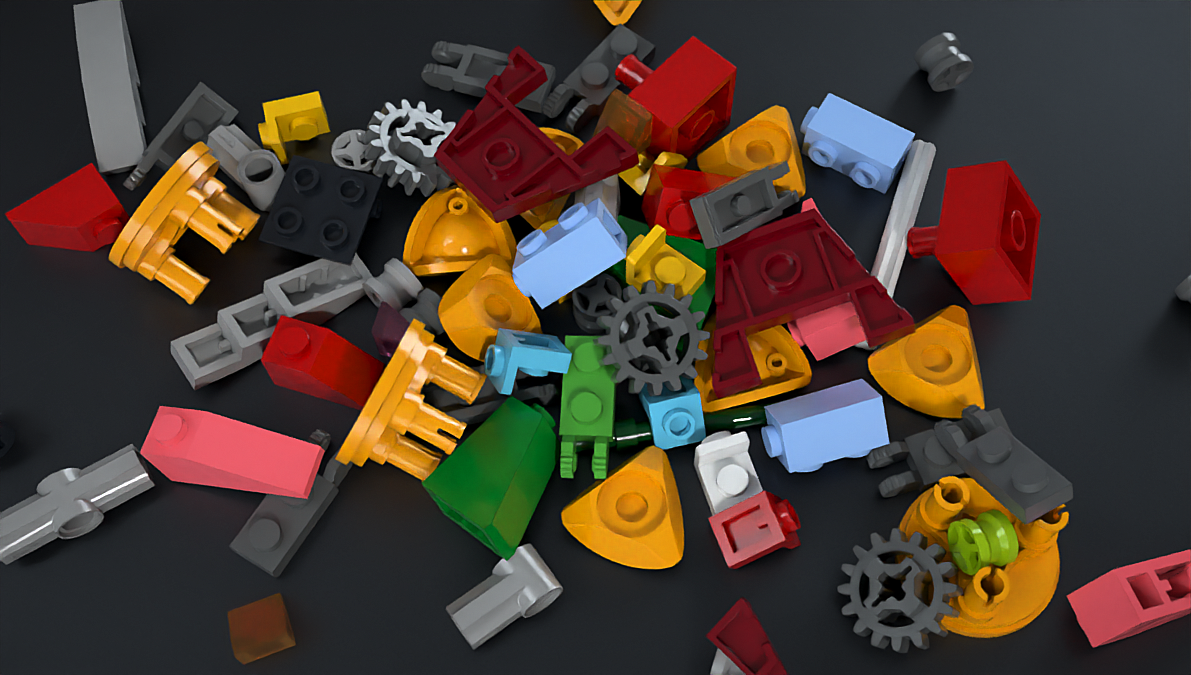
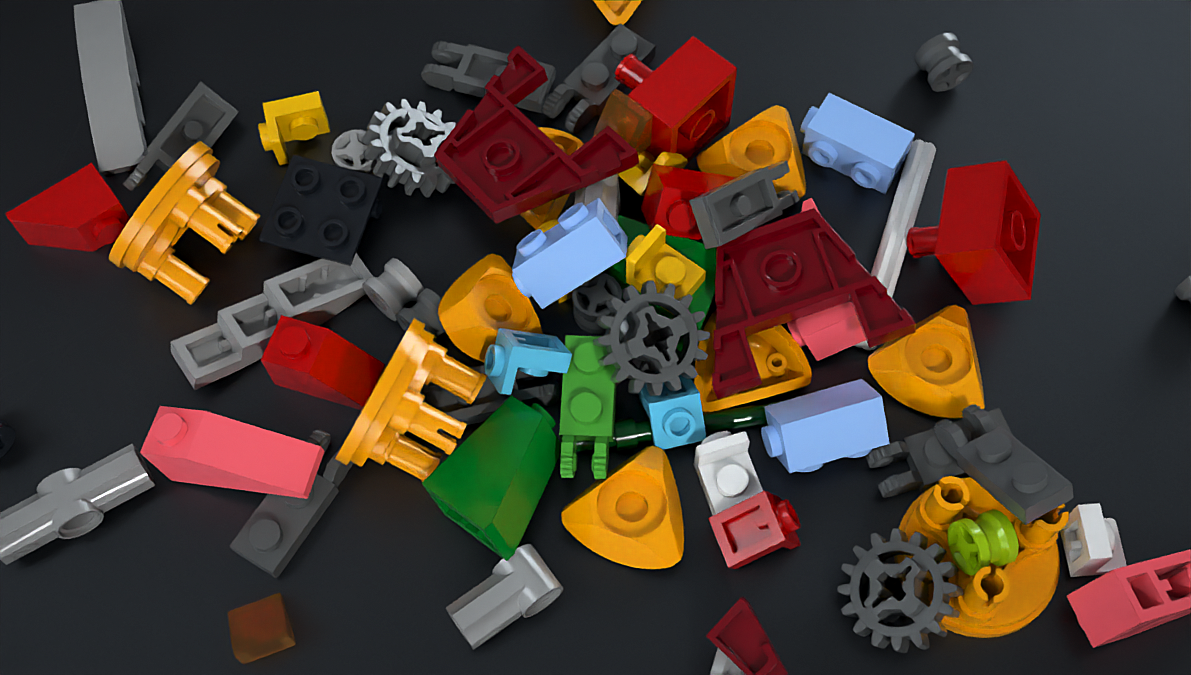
(247, 164): light grey piece -> none
(388, 329): clear pink slope -> none
(454, 235): light orange hat -> none
(1091, 542): none -> white bracket

